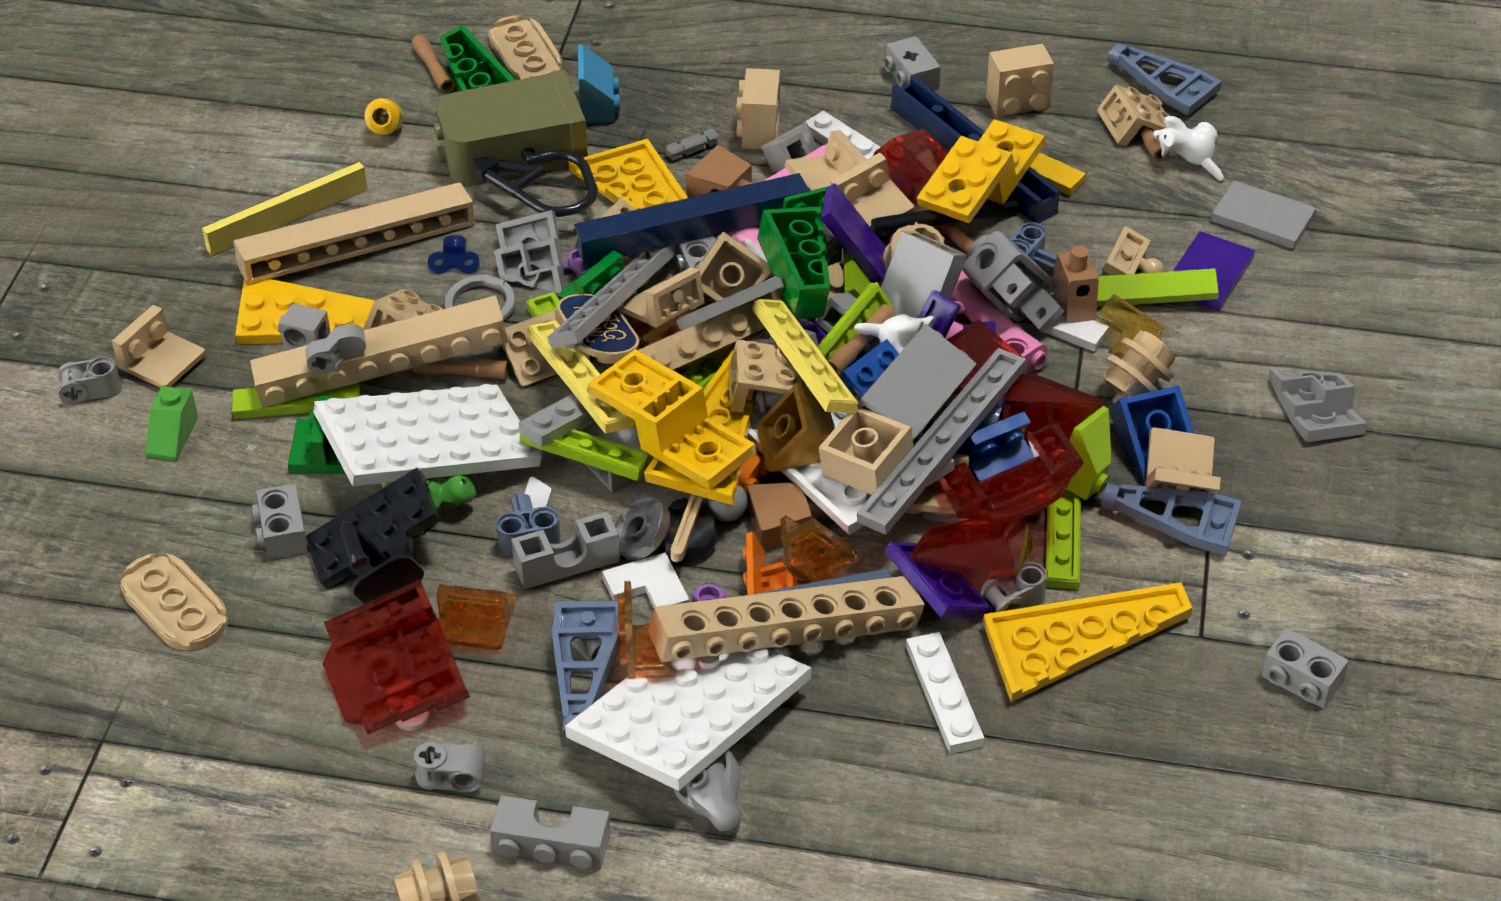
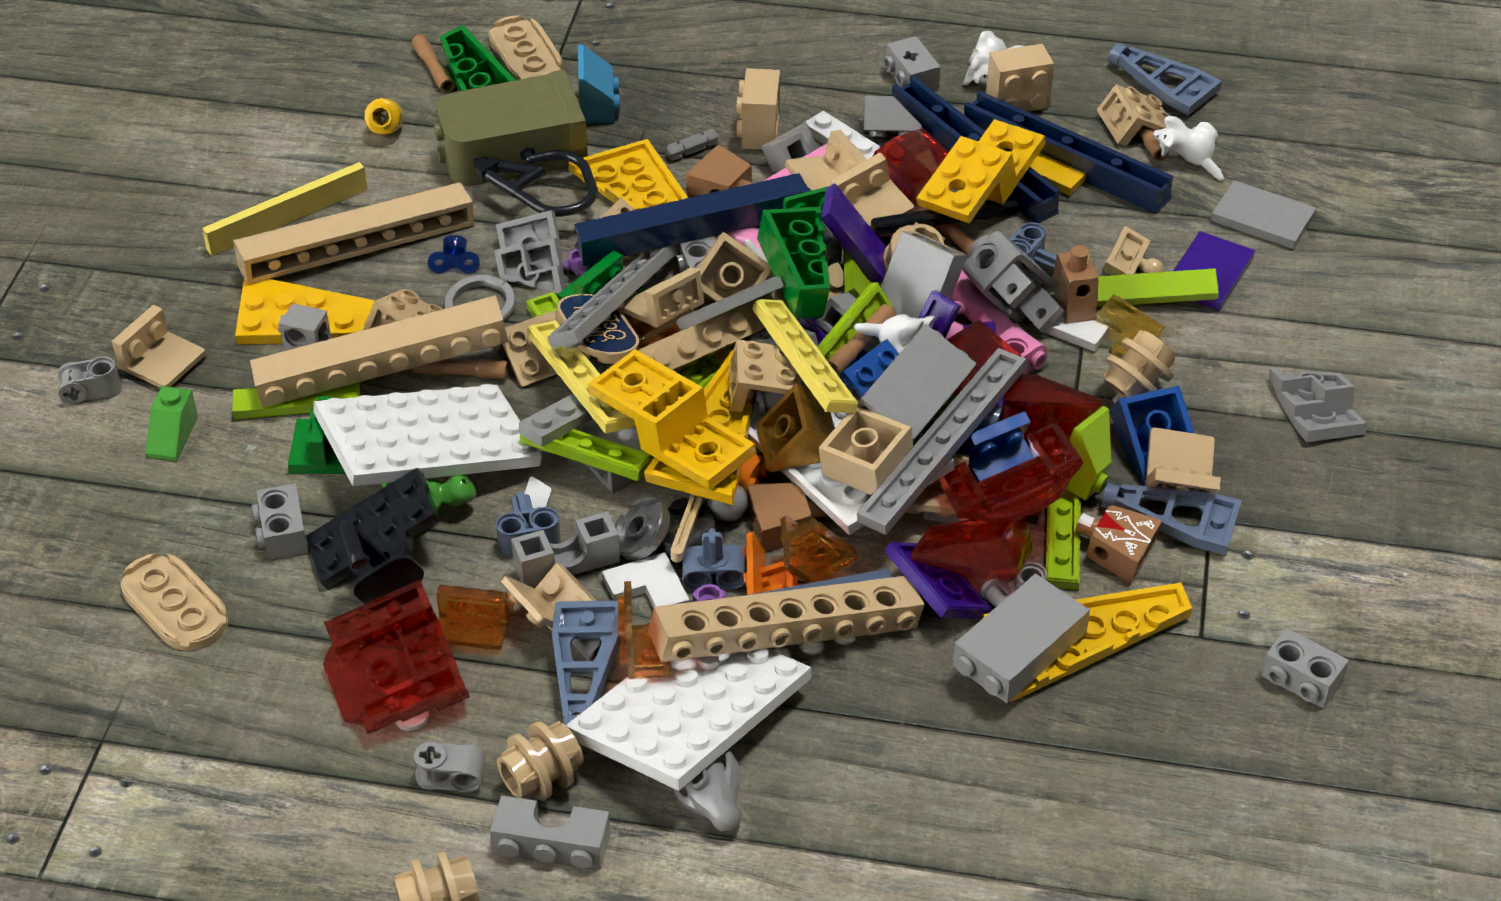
(329, 353): light grey piece -> none
(534, 763): none -> tan piece
(540, 601): none -> tan bracket
(713, 564): none -> sand blue beam
(887, 116): none -> light grey slope
(945, 693): white plate -> none
(980, 57): none -> white animal
(1020, 638): none -> light grey brick
(1103, 166): none -> dark blue tile
(1120, 540): none -> medium nougat torso

